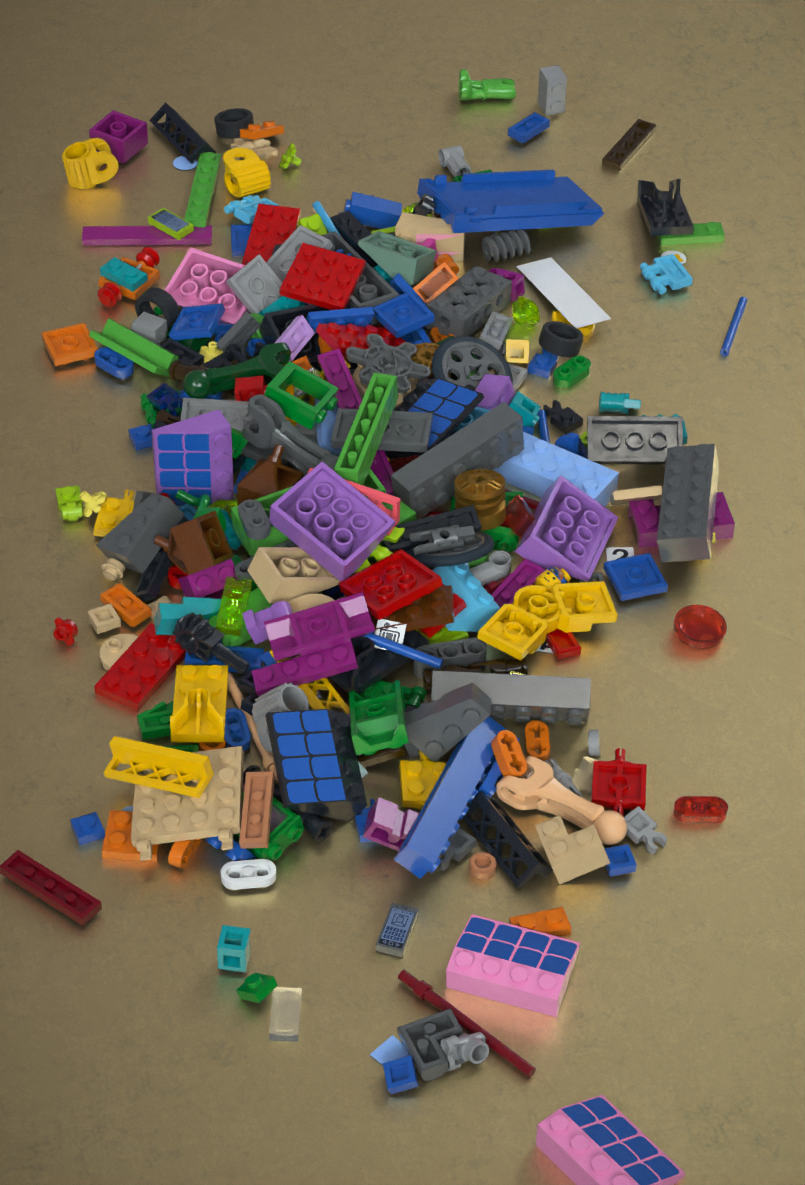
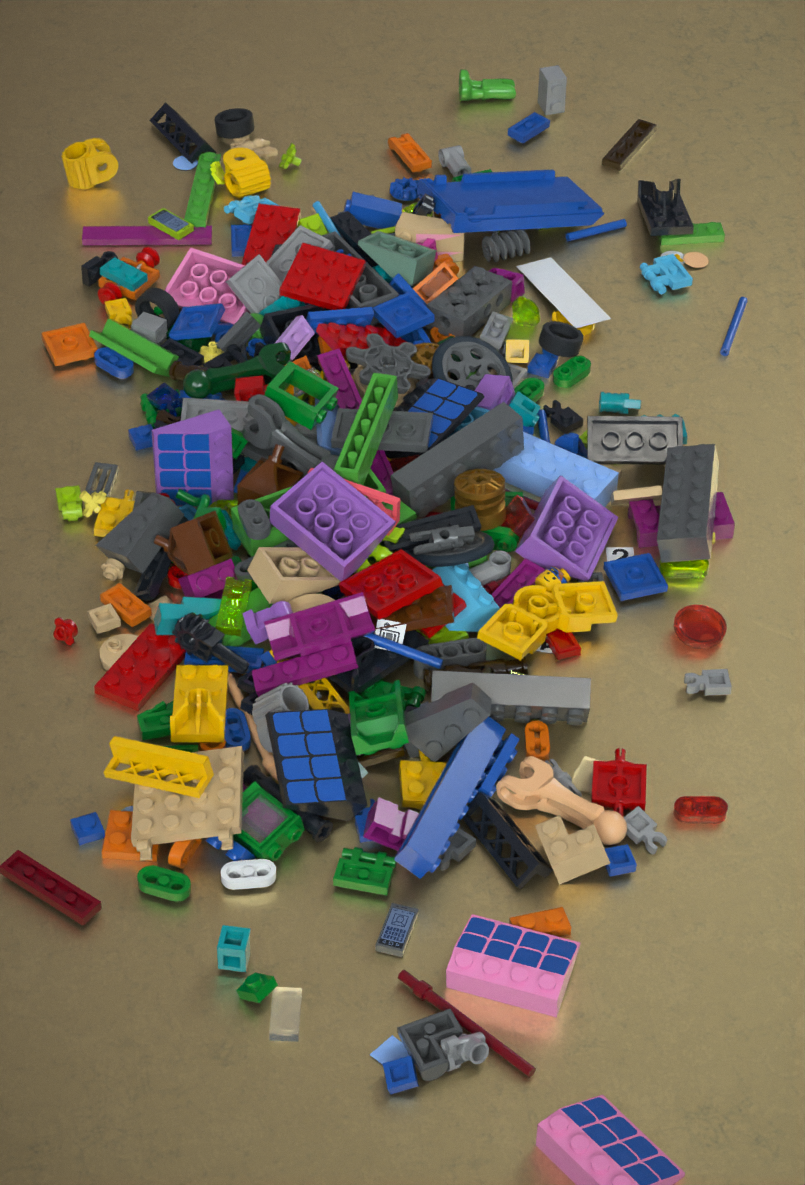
(91, 269): none -> black plate
(111, 480): none -> dark grey tile
(119, 311): none -> yellow plate
(122, 133): magenta brick -> none
(166, 885): none -> green plate
(217, 172): none -> neon yellow piece
(257, 810): nougat plate -> none
(258, 131): orange plate -> none
(364, 871): none -> green plate
(410, 152): none -> orange plate
(410, 189): none -> blue gear
(482, 865): nougat tile -> none
(509, 754): orange beam -> none
(531, 388): none -> green plate
(594, 742): light grey tile -> none
(596, 230): none -> blue piece
(685, 569): none -> clear neon green plate
(695, 259): none -> light nougat sticker
(711, 681): none -> light grey plate

